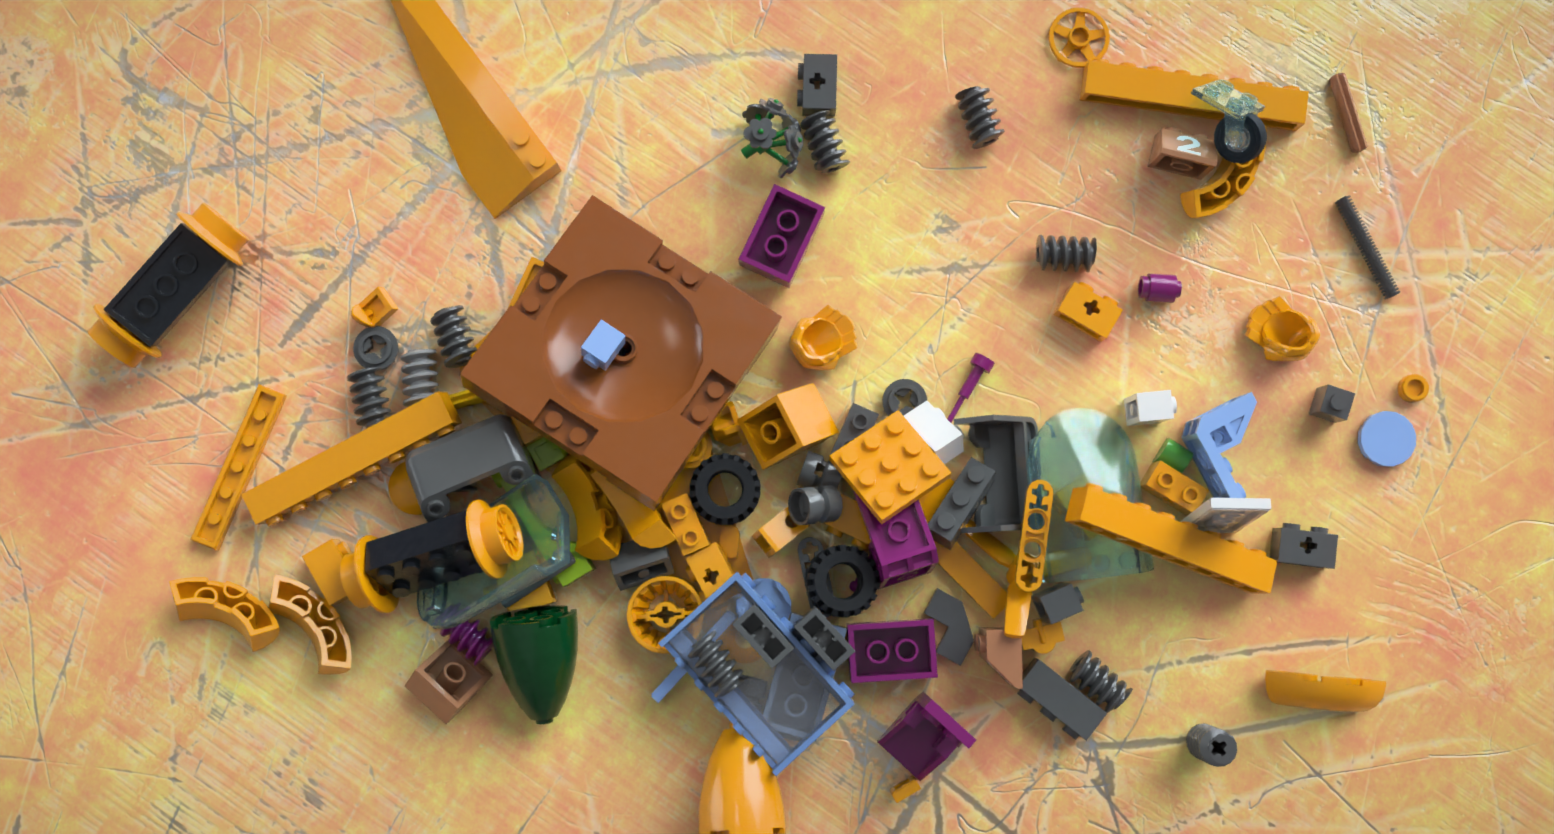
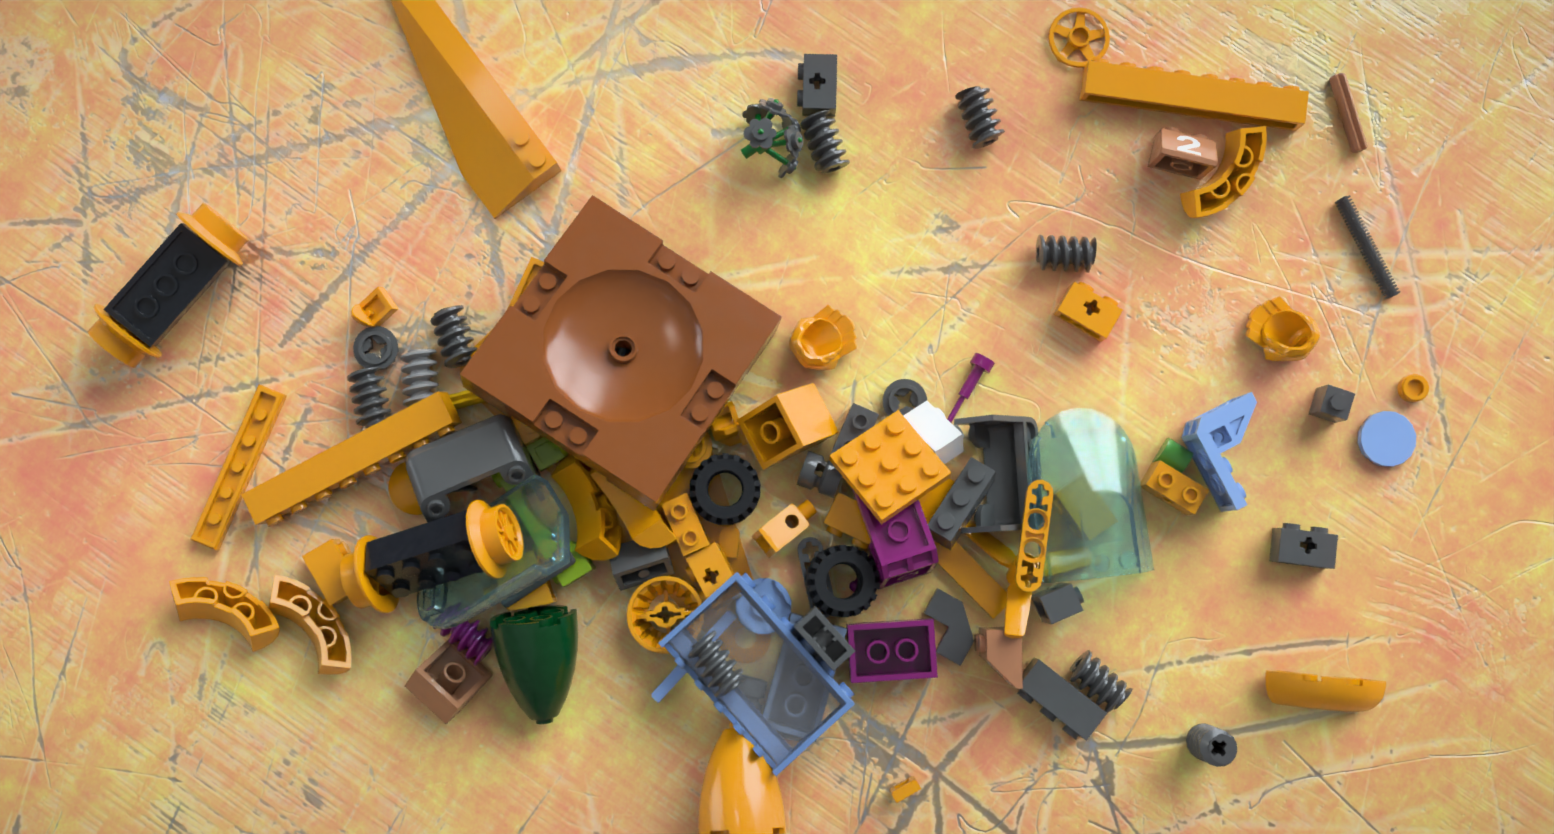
(602, 346): light blue brick -> none
(763, 635): dark grey brick -> none
(781, 236): magenta brick -> none
(815, 504): dark grey wheel -> none
(924, 736): magenta bracket -> none
(1042, 637): light orange piece -> none
(1150, 407): white brick -> none
(1159, 288): magenta brick -> none
(1170, 540): light orange brick -> none
(1228, 514): white tile -> none
(1241, 132): plate -> none

